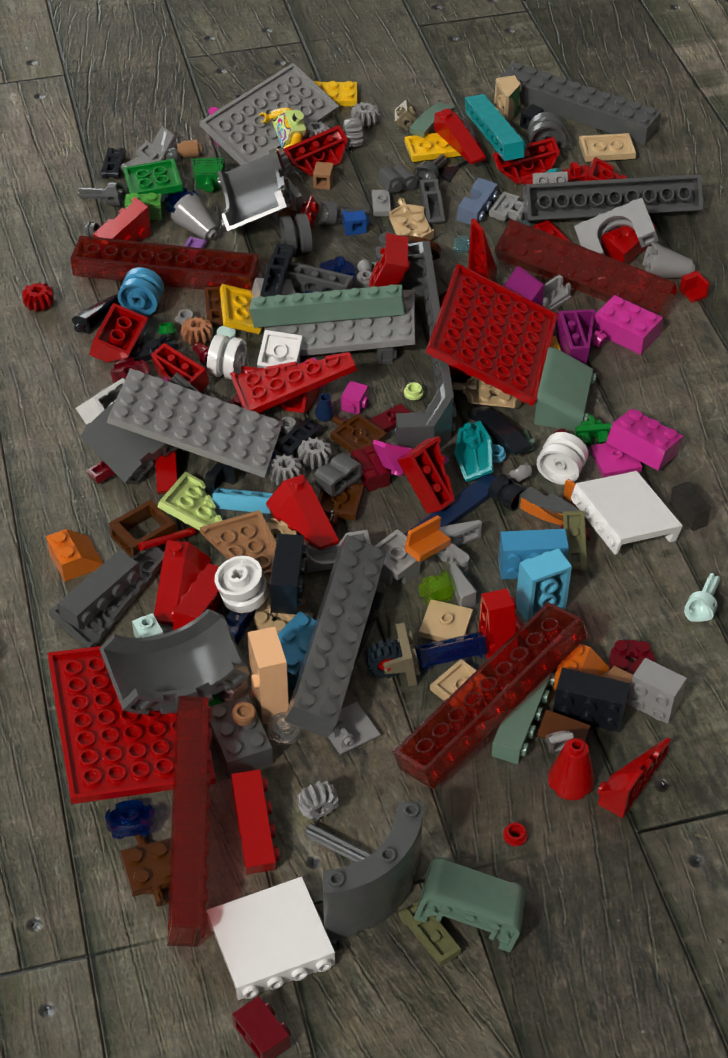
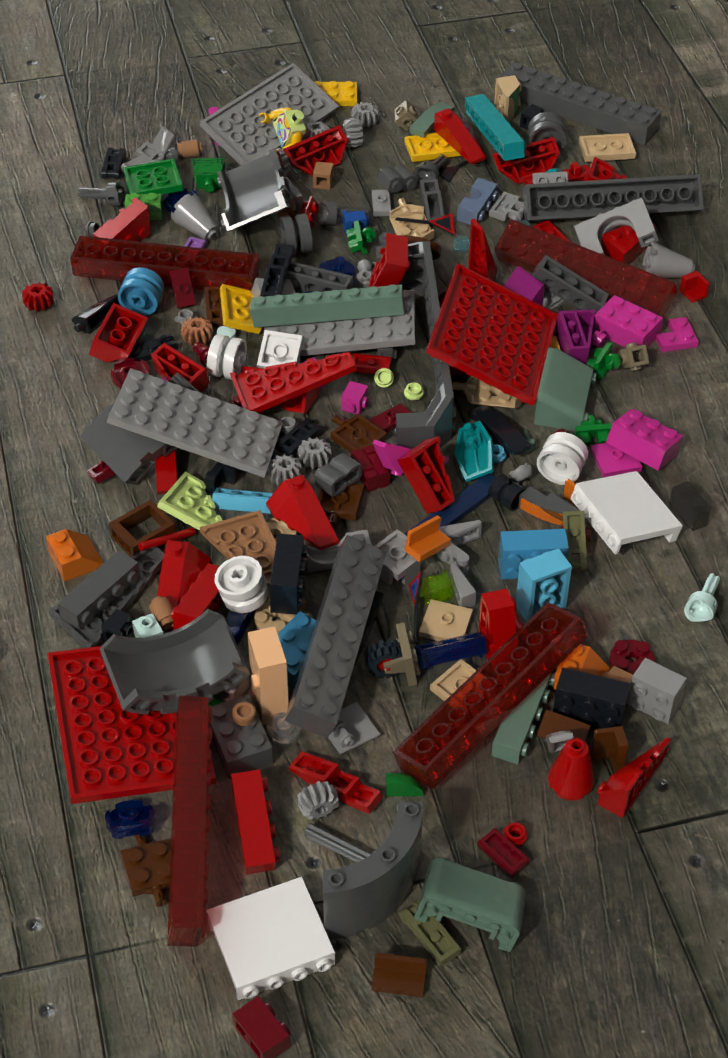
(95, 405): white brick -> none
(119, 624): none -> black brick
(162, 610): none -> medium nougat brick
(166, 328): green plate -> none
(182, 287): none -> dark red plate
(324, 409): dark blue cone -> none
(348, 786): none -> red slope
(359, 237): none -> green hips
(370, 363): none -> red plate
(384, 377): none -> yellowish green plate
(399, 974): none -> reddish brown panel
(402, 785): none -> green brick
(414, 588): none -> black piece
(445, 222): none -> black piece
(503, 852): none -> dark red plate
(569, 285): none -> dark grey brick
(604, 360): none -> green hips
(610, 744): none -> reddish brown panel
(634, 356): none -> dark tan brick
(679, 338): none -> dark pink plate

